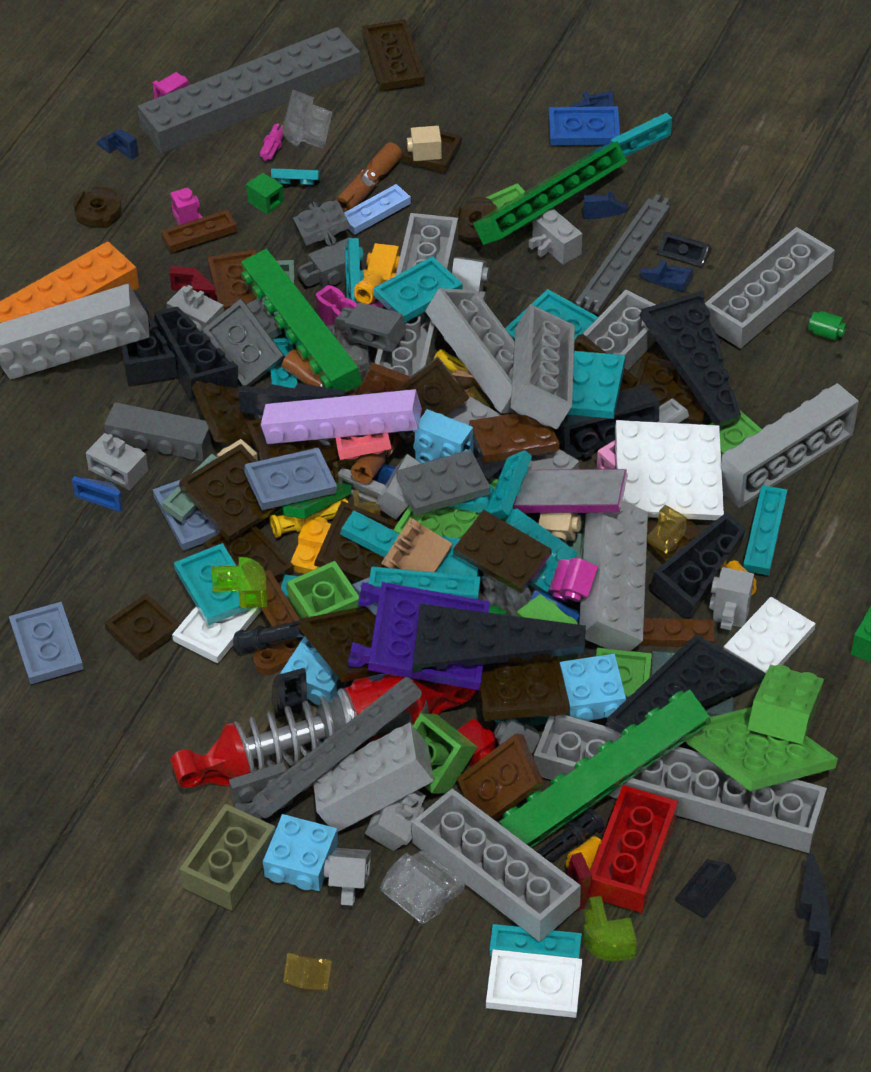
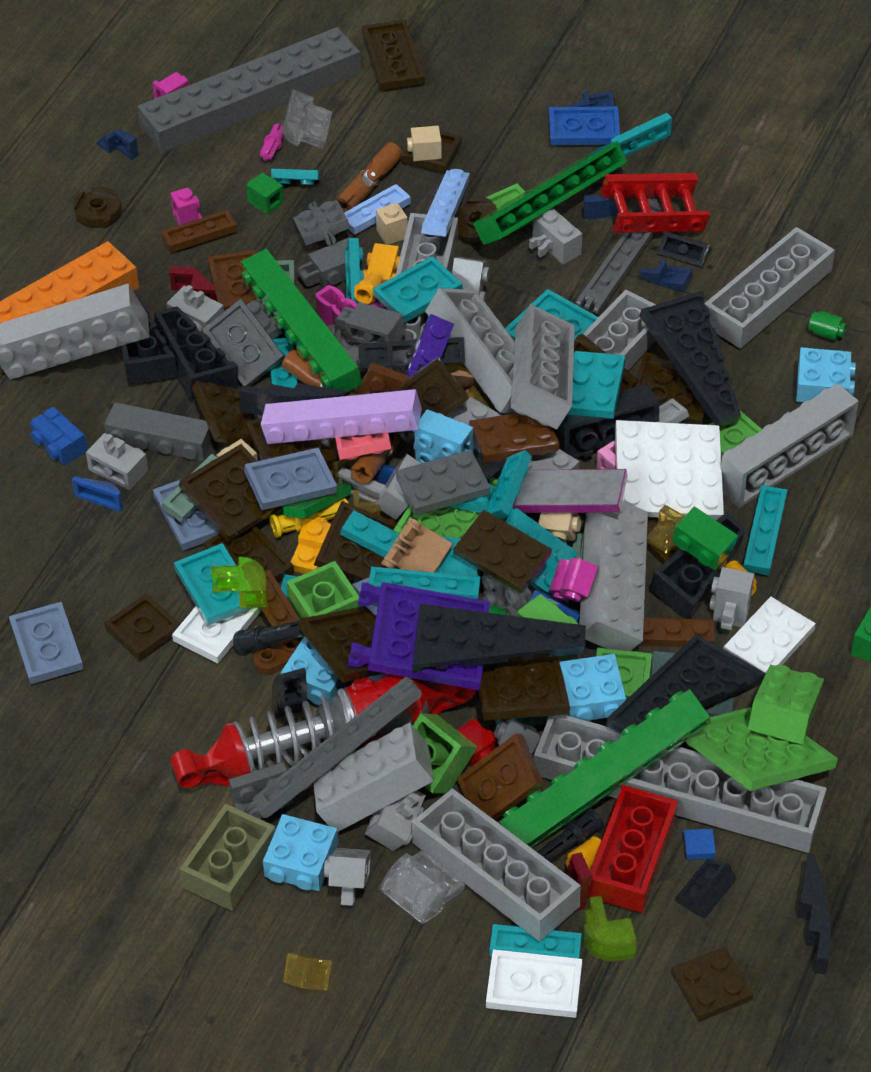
(58, 436): none -> blue brick
(391, 223): none -> tan brick
(399, 353): none -> black slope
(431, 343): none -> dark purple plate
(446, 203): none -> light blue plate
(654, 185): none -> red fence
(699, 844): none -> blue tile
(704, 538): none -> green brick
(712, 984): none -> dark brown plate
(822, 370): none -> medium azure brick

